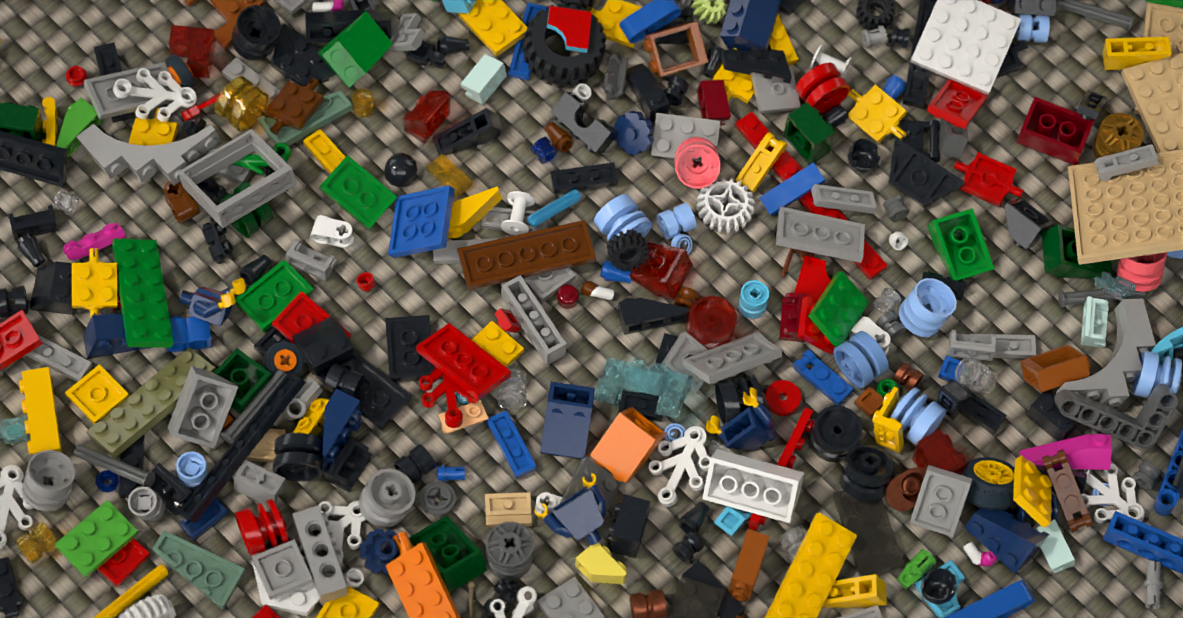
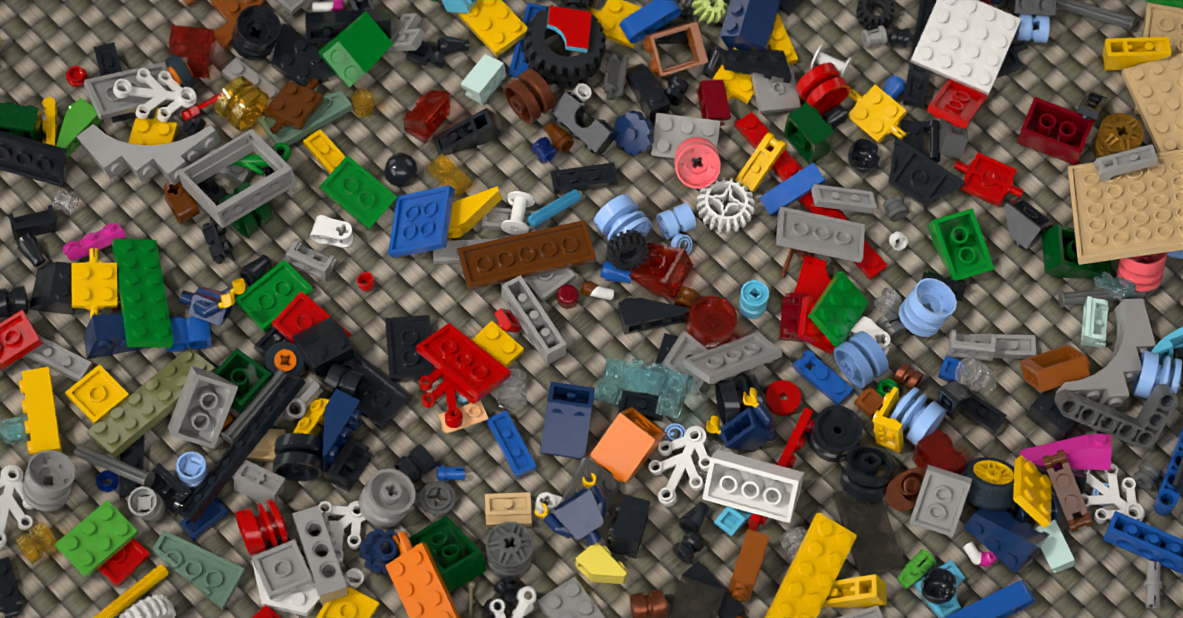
(529, 96): none -> copper wheel

